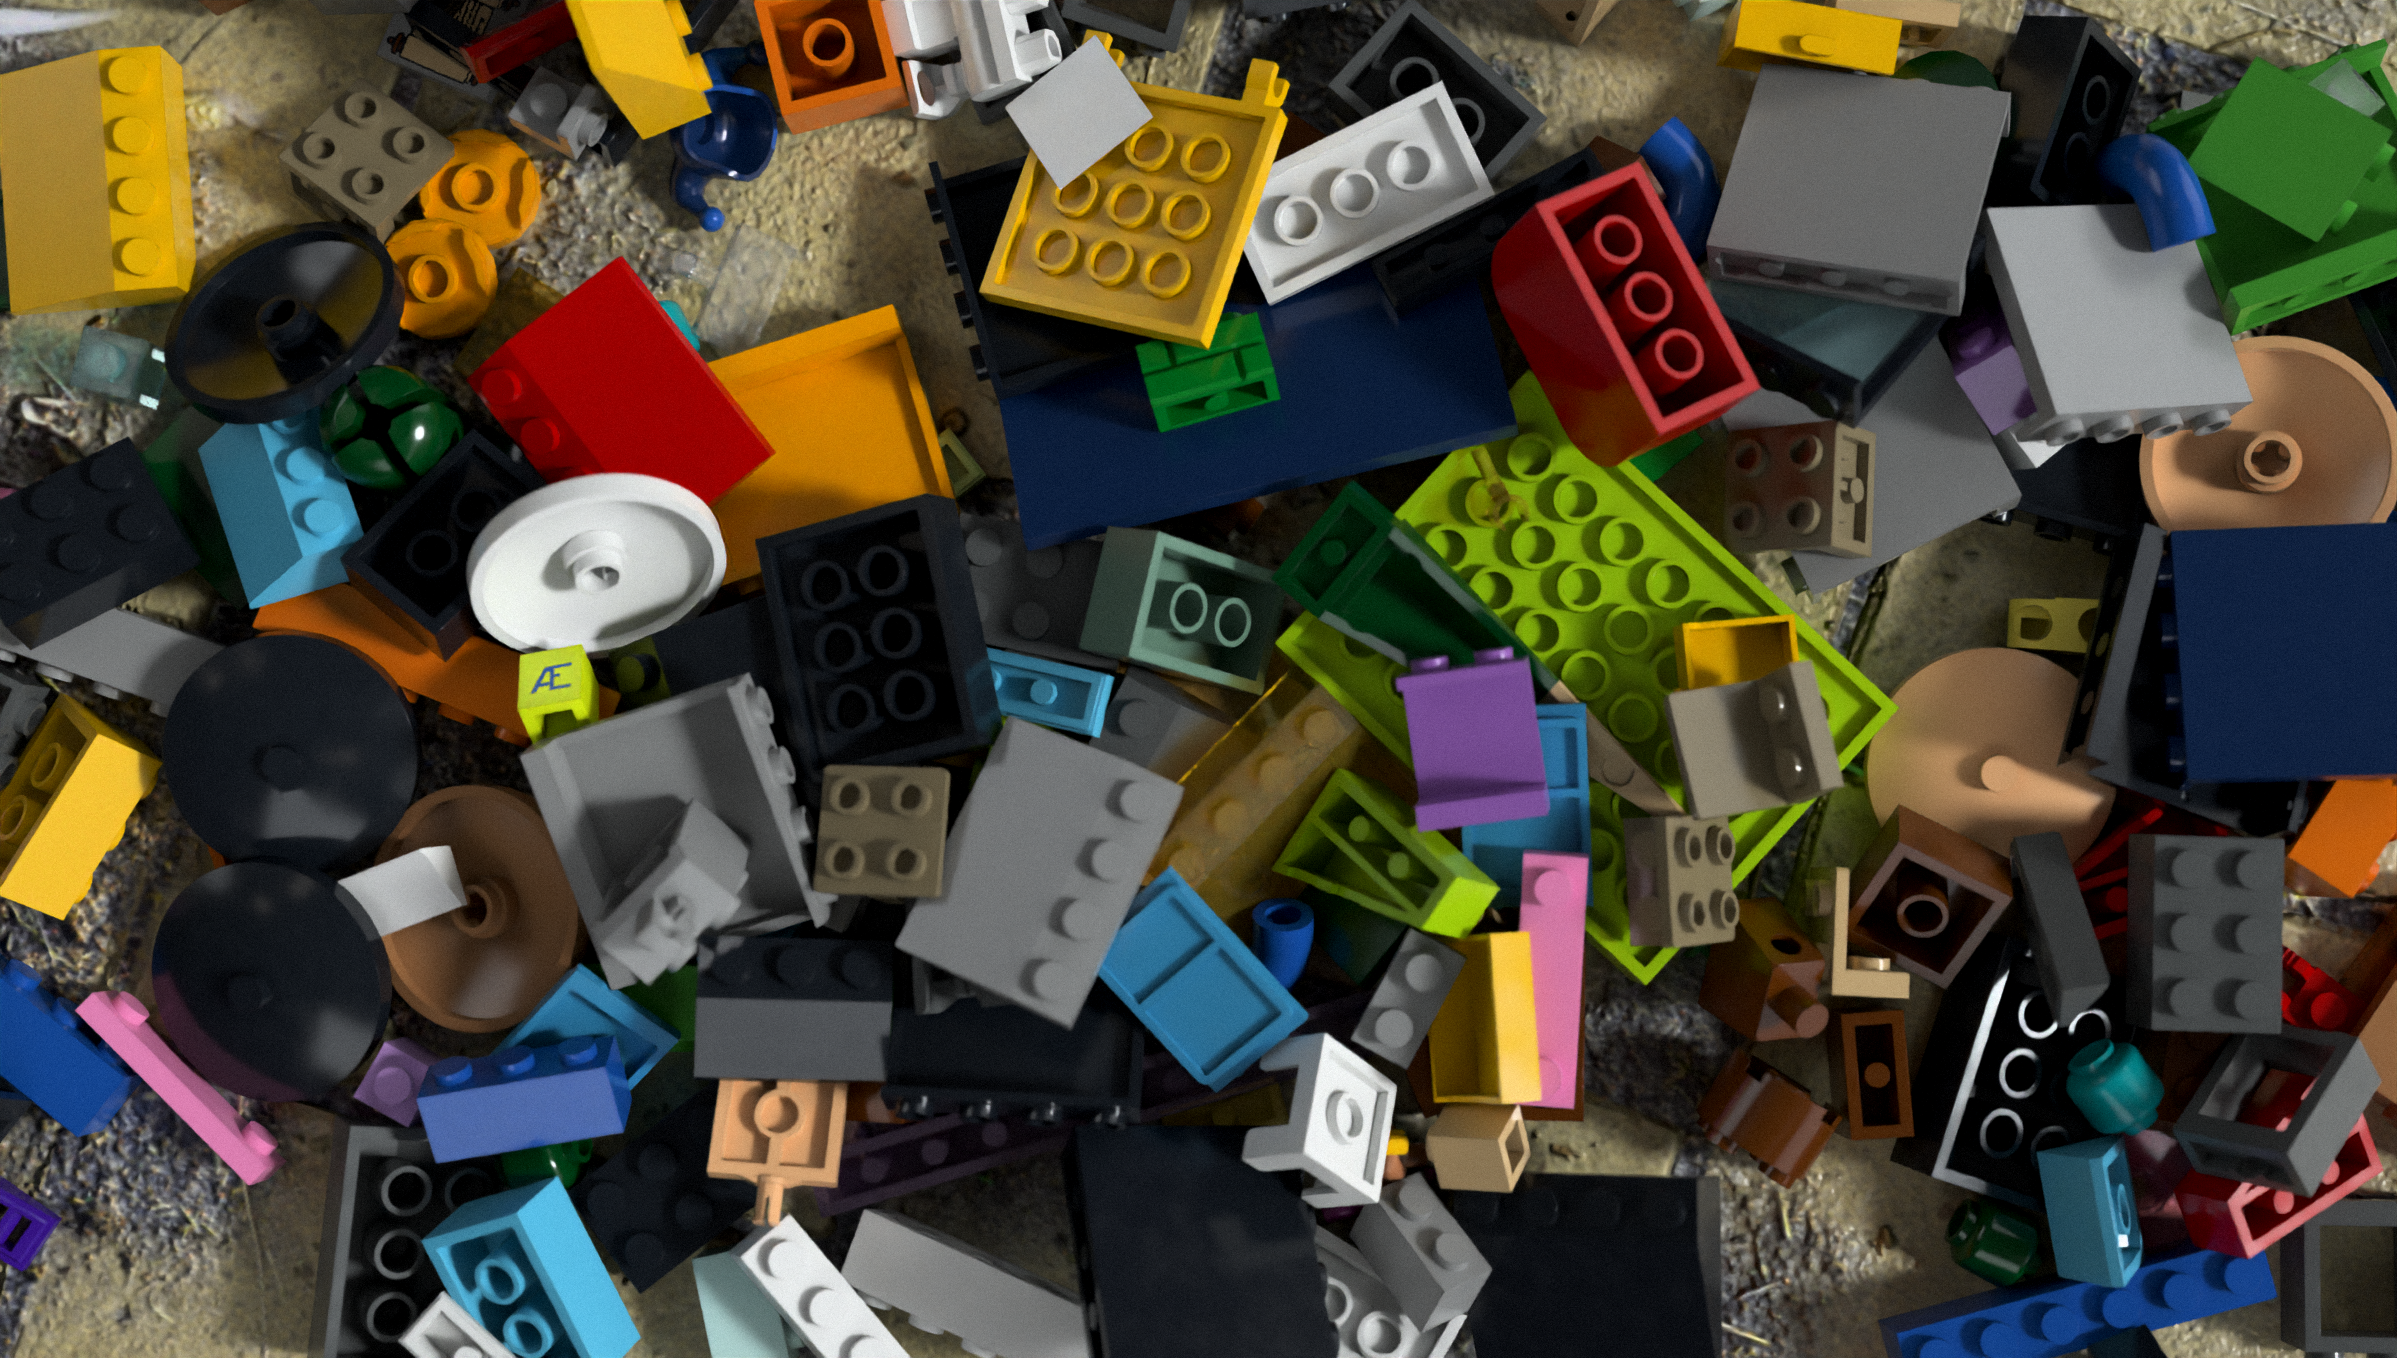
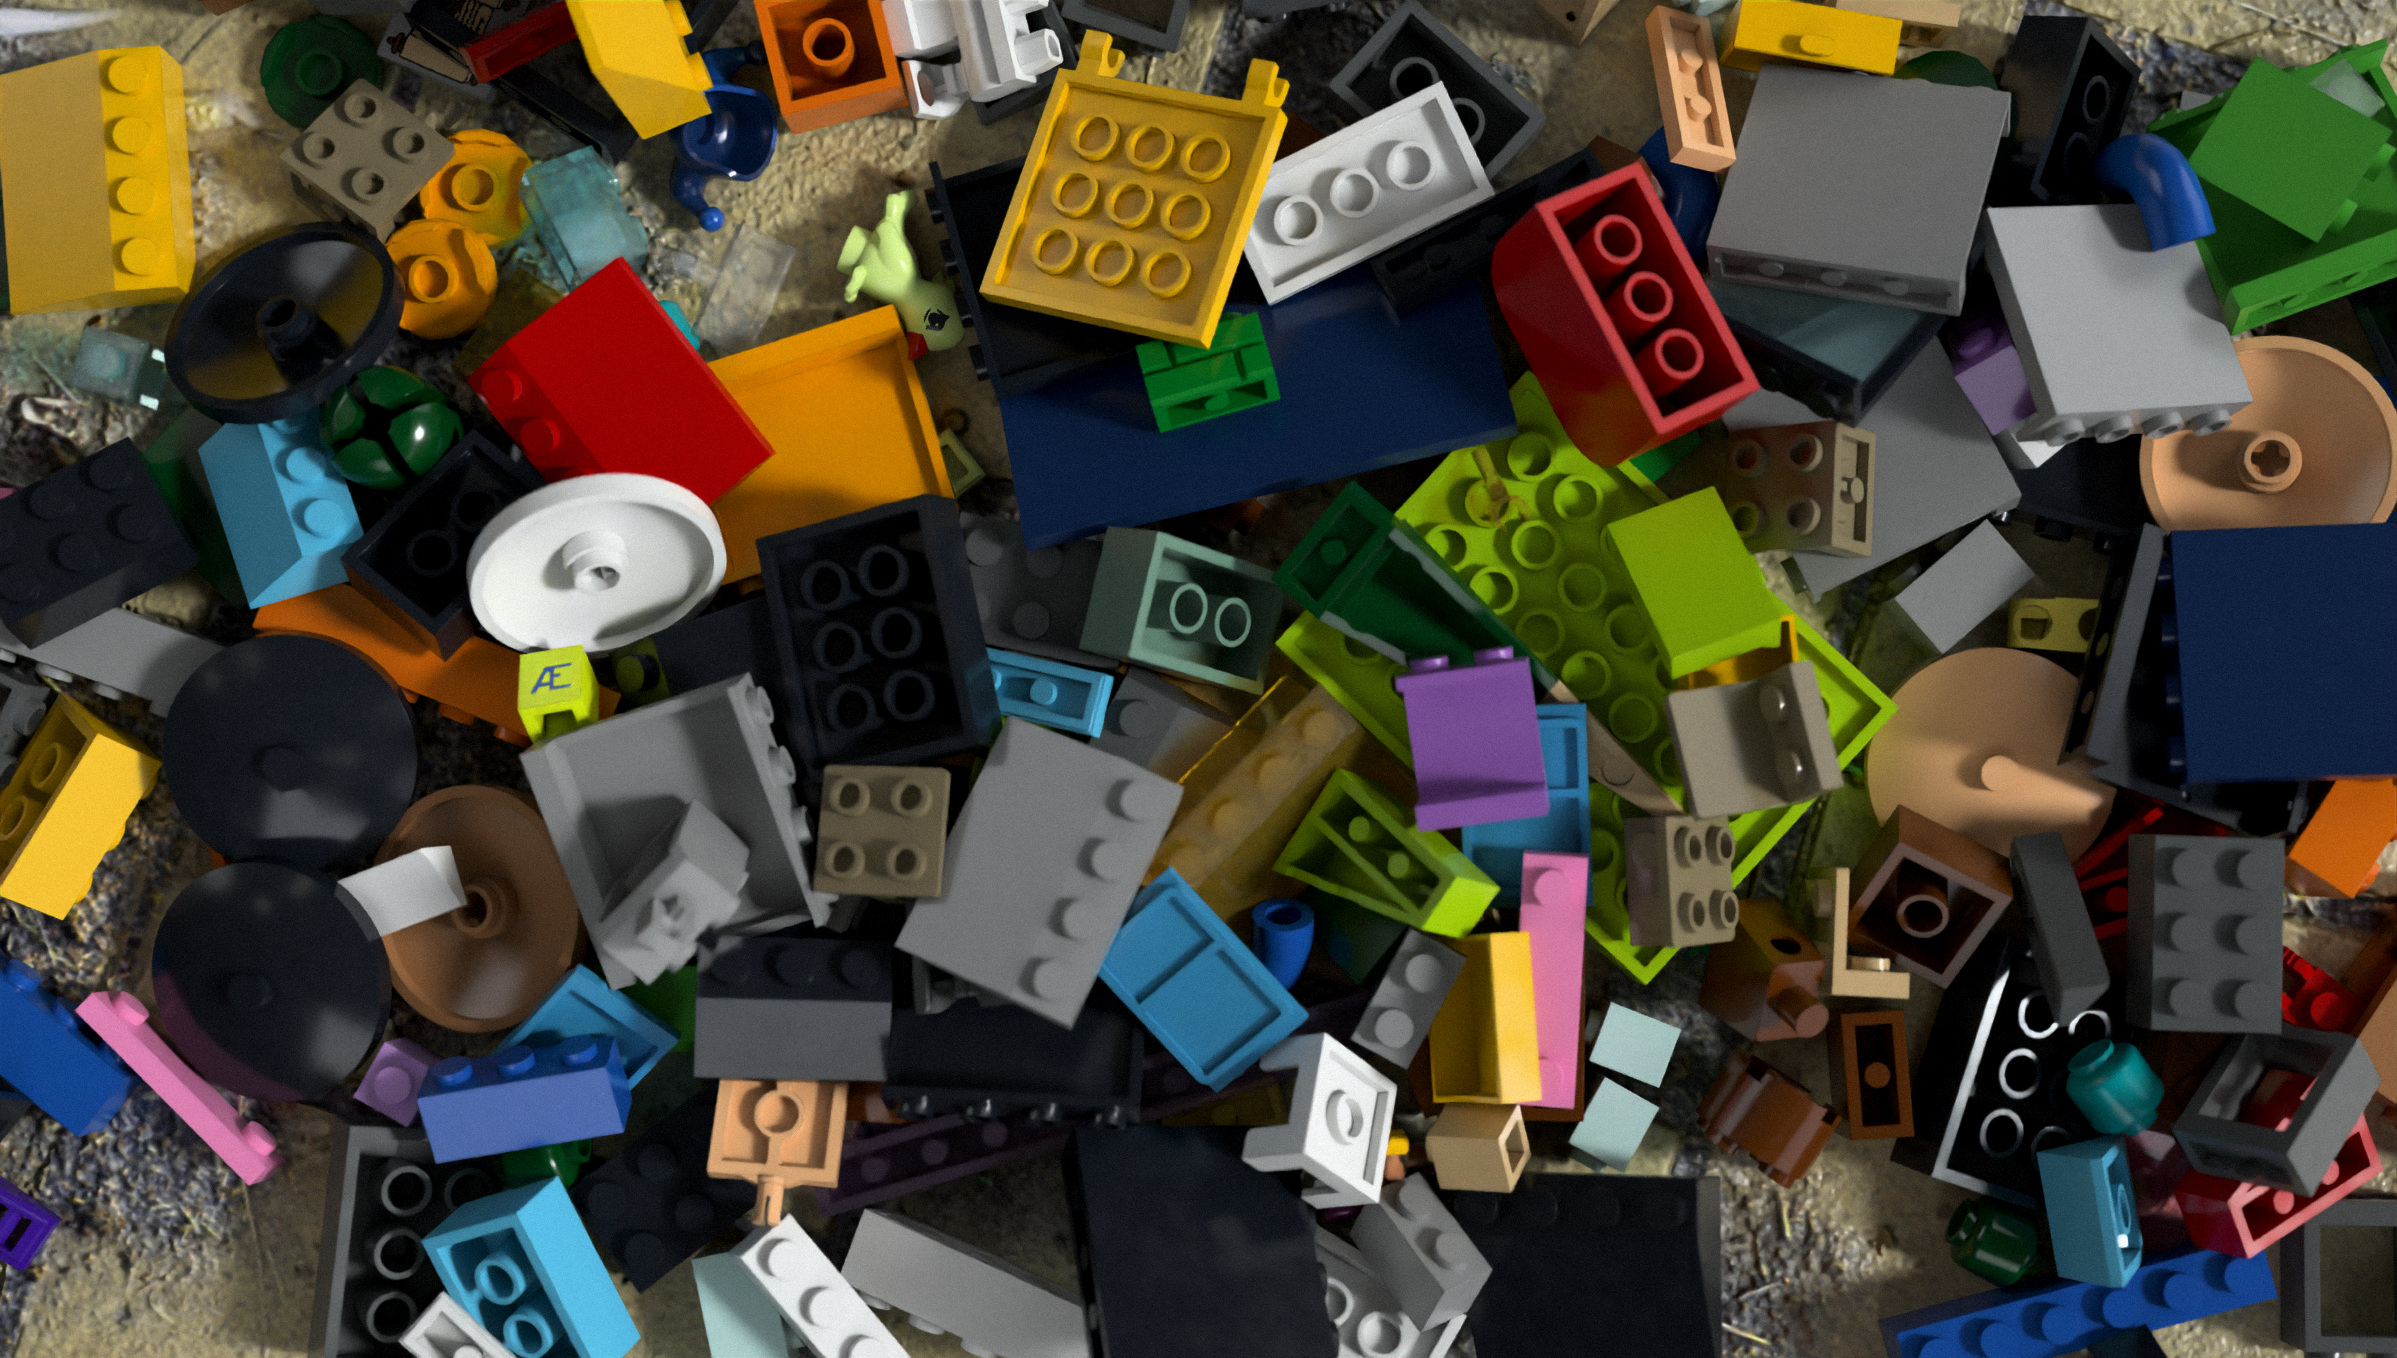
(314, 65): none -> dark green tile
(560, 113): light grey bracket -> none
(581, 216): none -> clear light blue brick
(889, 272): none -> yellowish green animal
(1078, 112): white sticker -> none
(1611, 1125): none -> light aqua brick
(1629, 1042): none -> light aqua brick
(1690, 90): none -> light nougat plate
(1694, 582): none -> lime container
(1955, 587): none -> light grey brick

